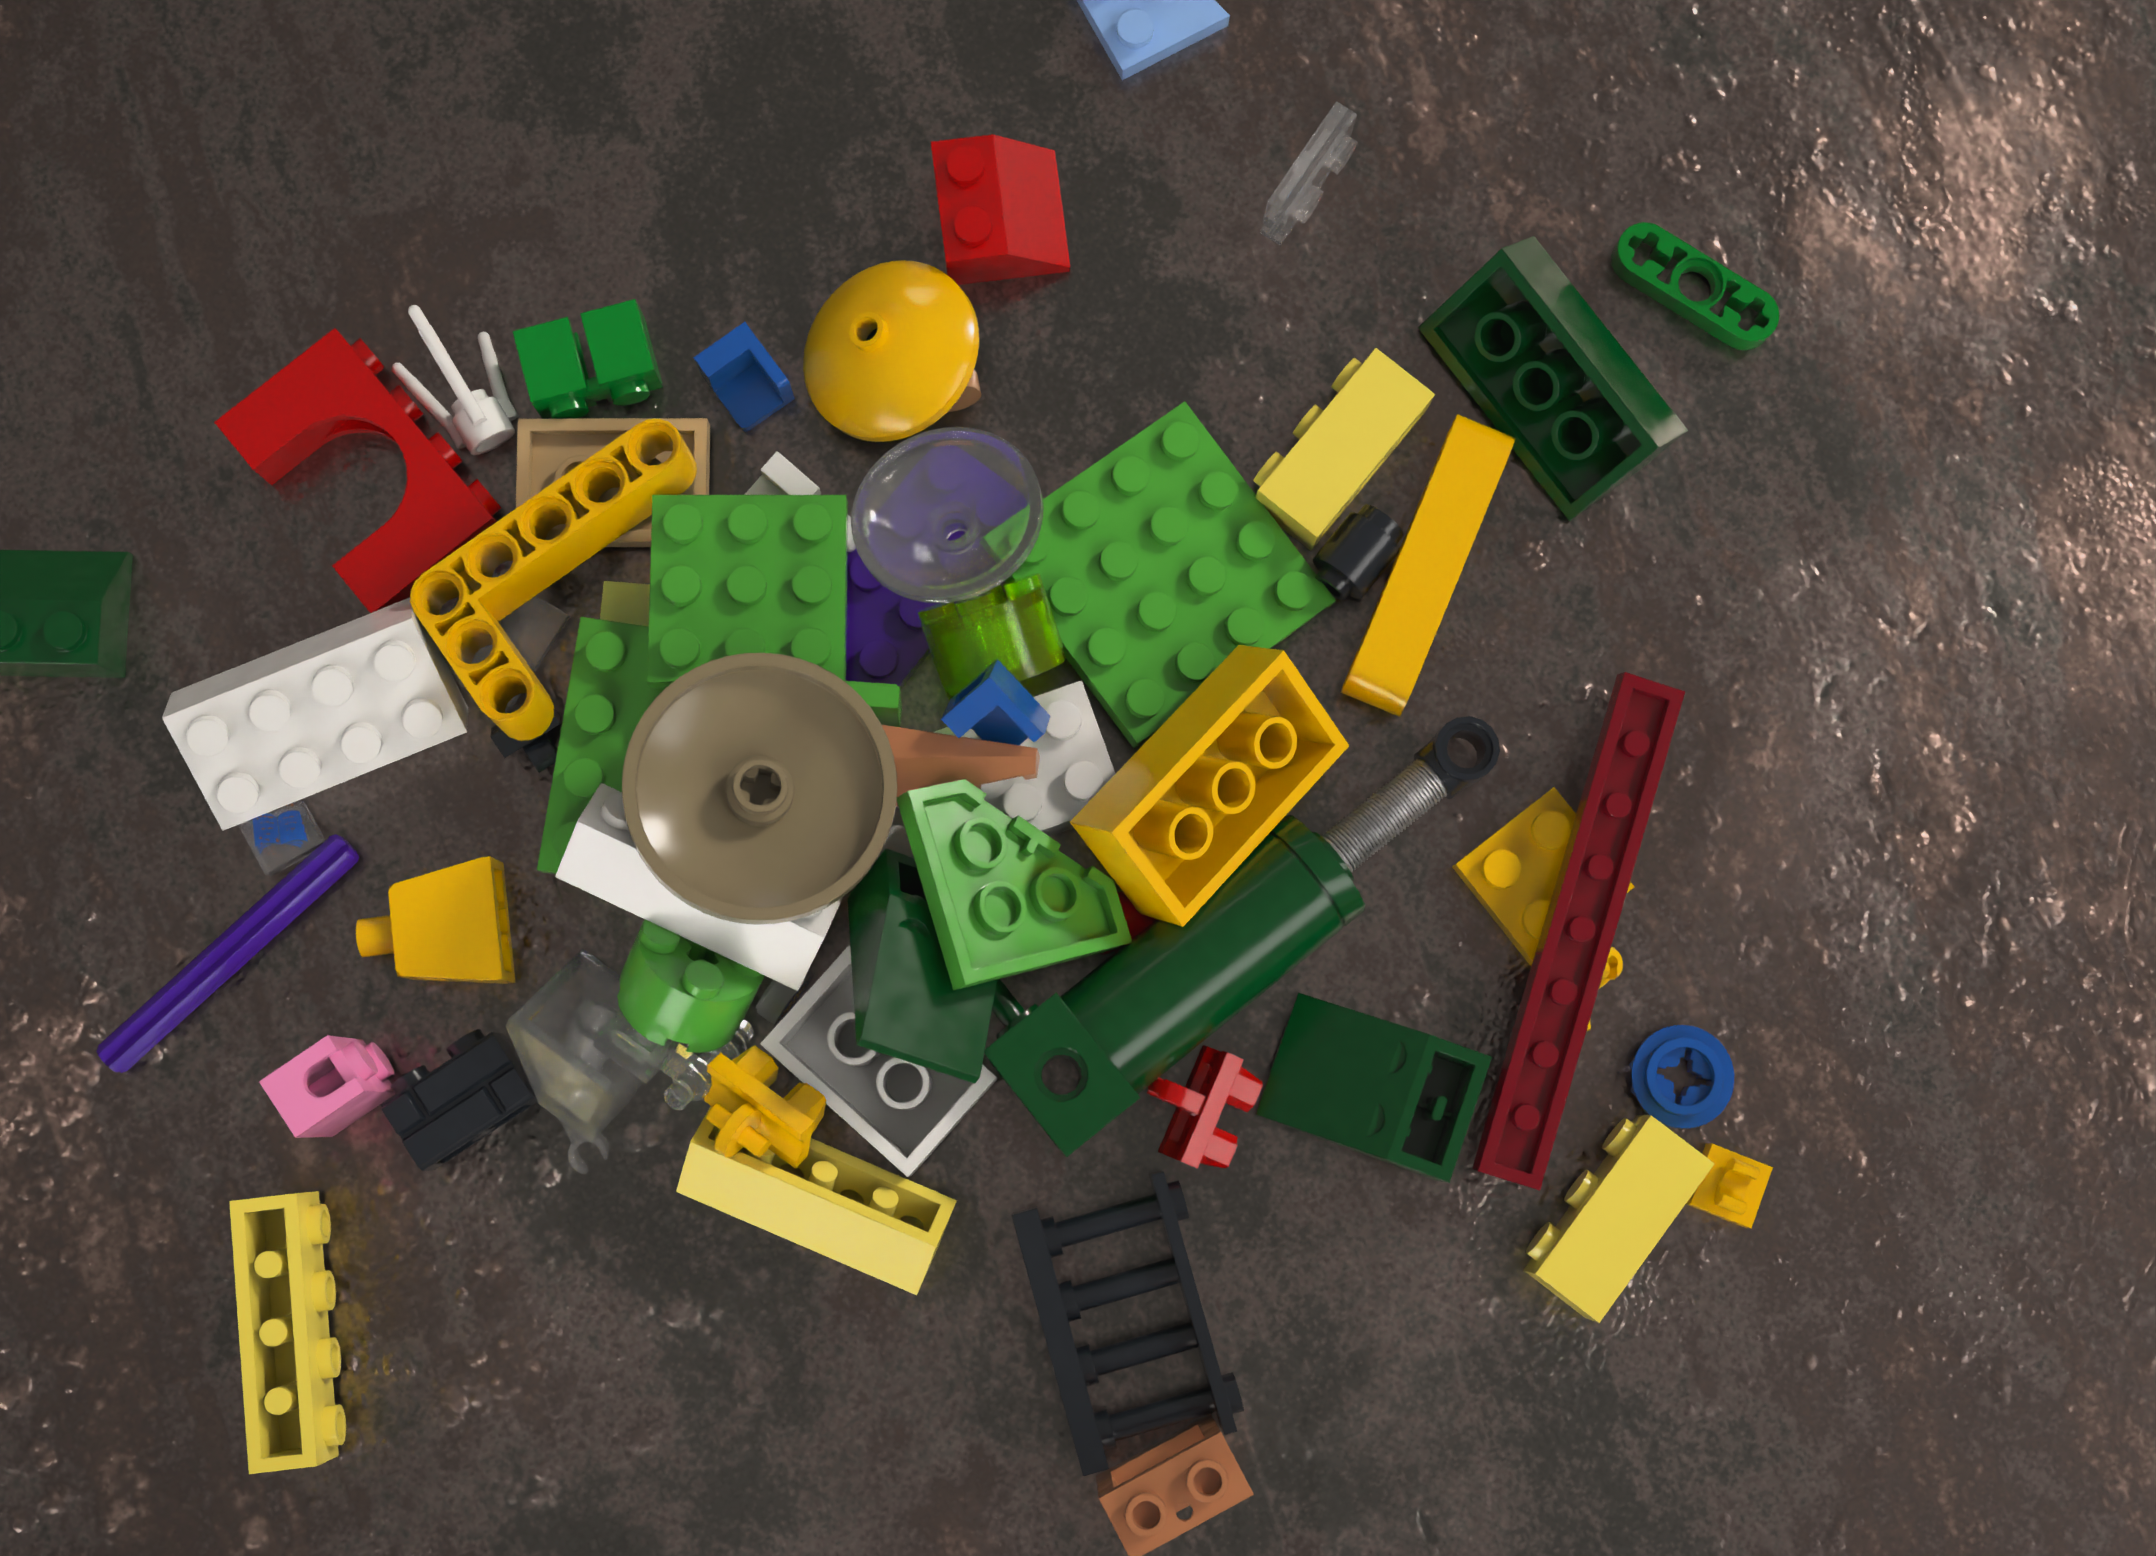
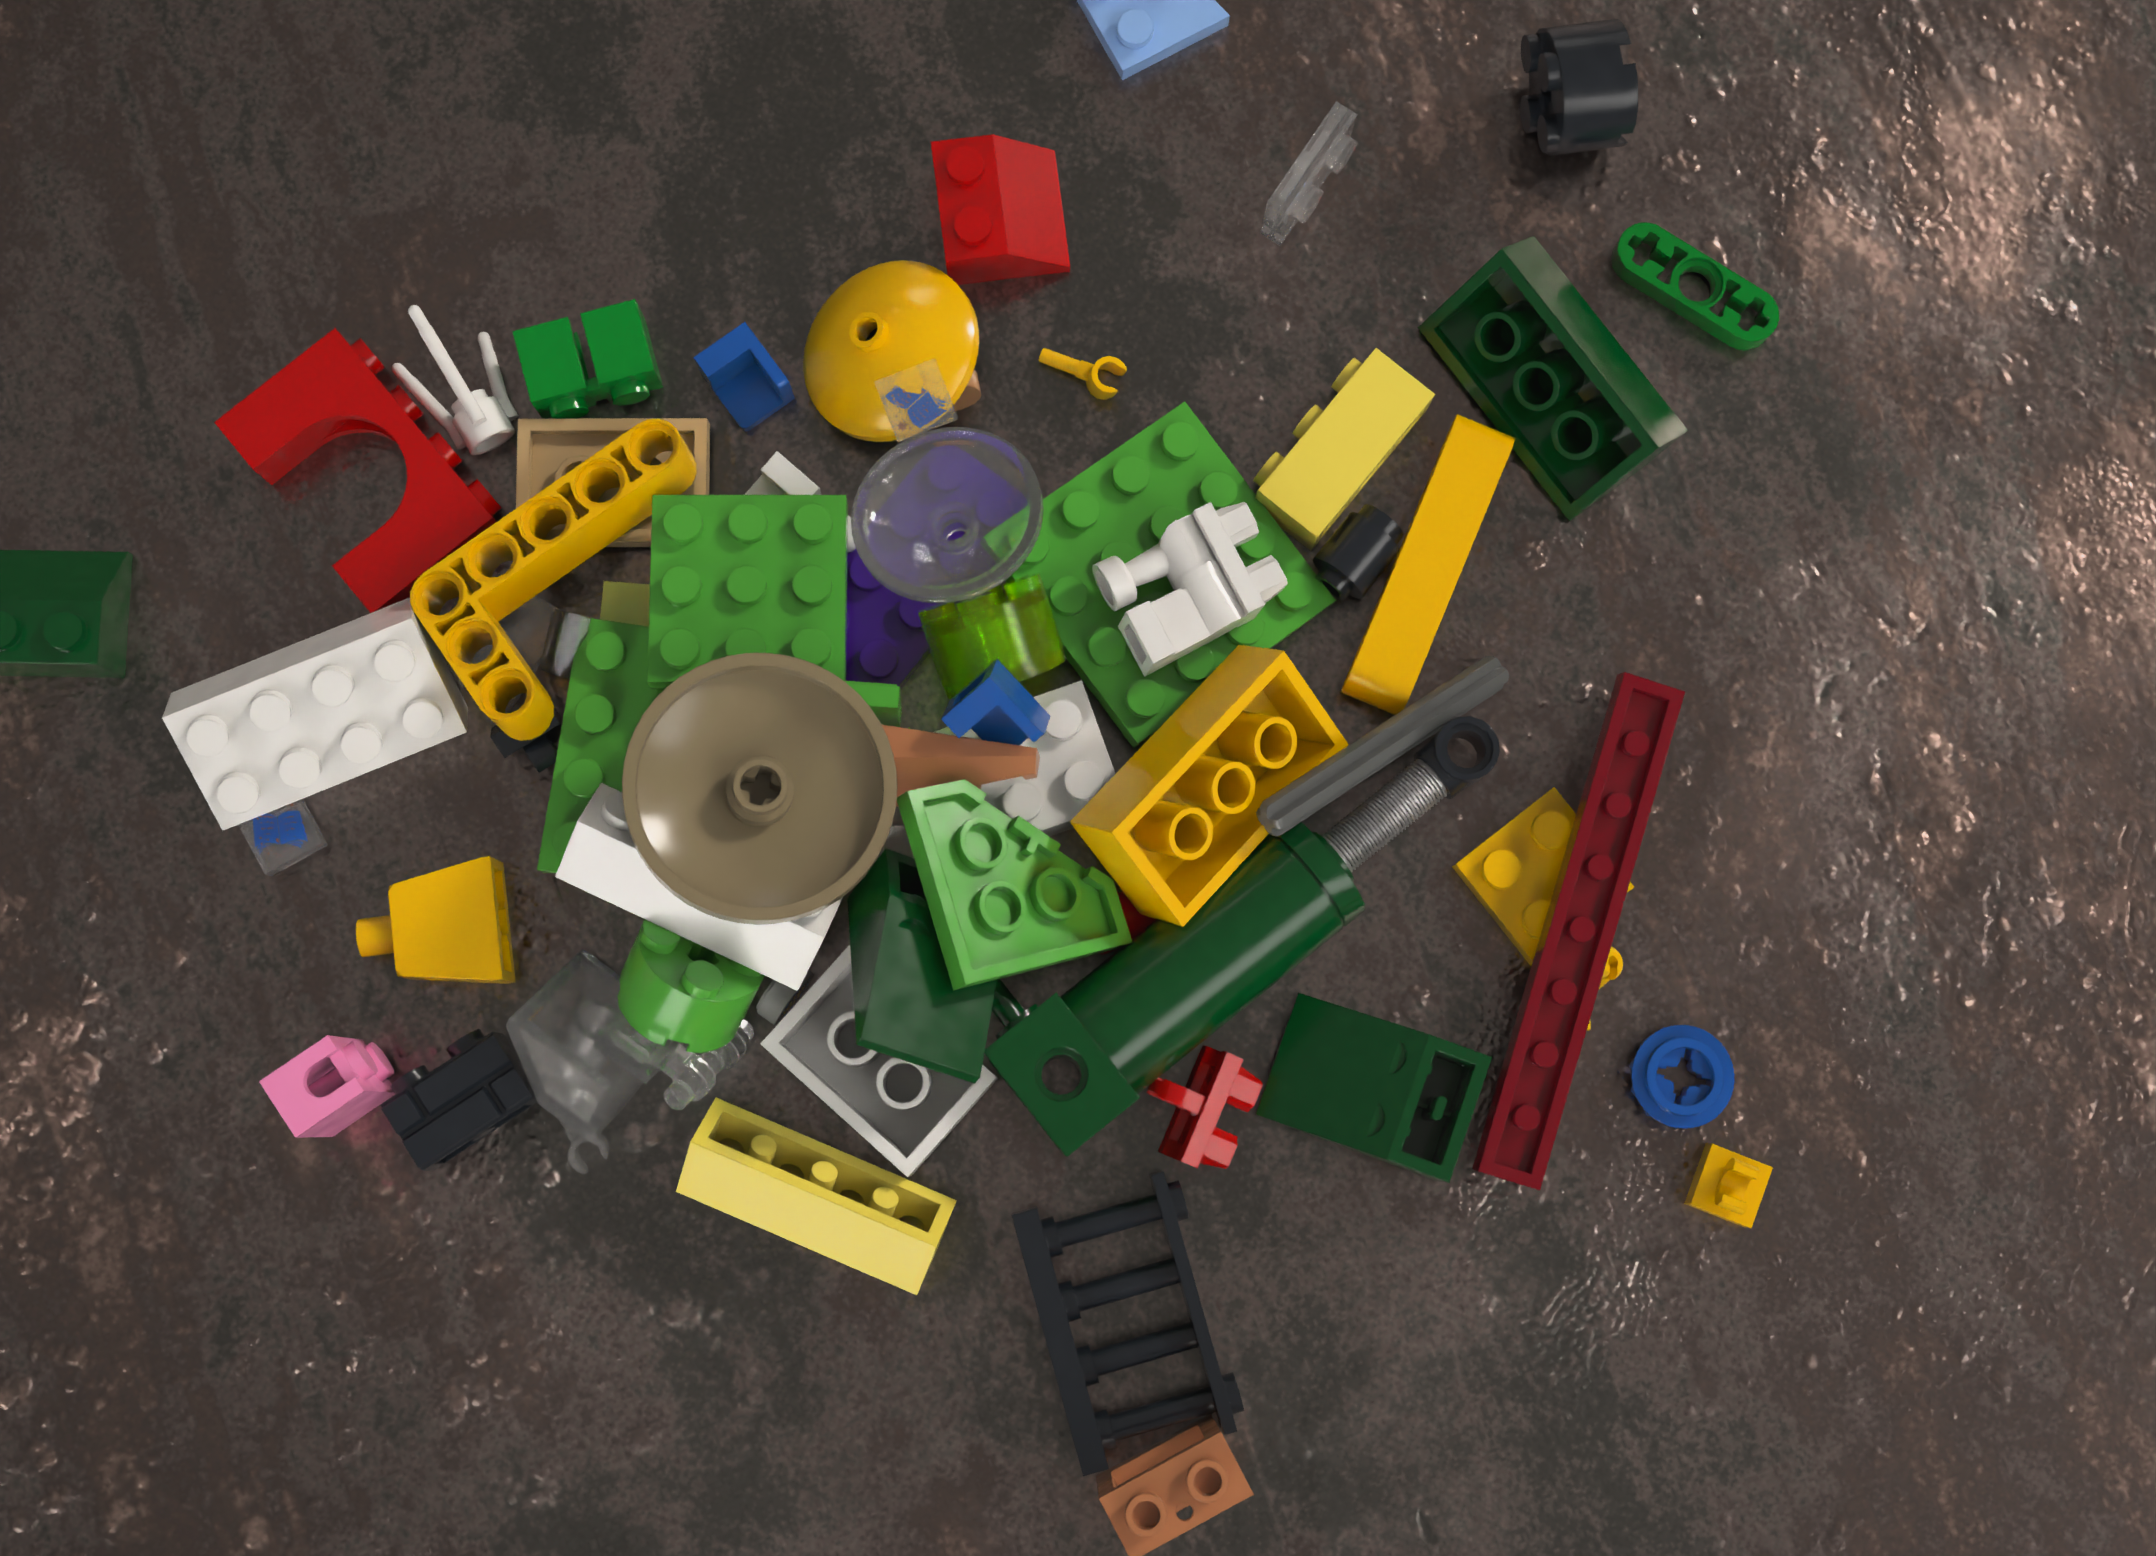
(227, 954): dark purple axle -> none
(285, 1331): light yellow brick -> none
(562, 641): none -> clear smoke tile
(754, 1114): yellow hips -> none
(916, 400): none -> clear tile
(1086, 371): none -> yellow hand
(1208, 582): none -> white hips
(1381, 746): none -> dark grey axle
(1579, 87): none -> black brick
(1616, 1215): light yellow brick -> none

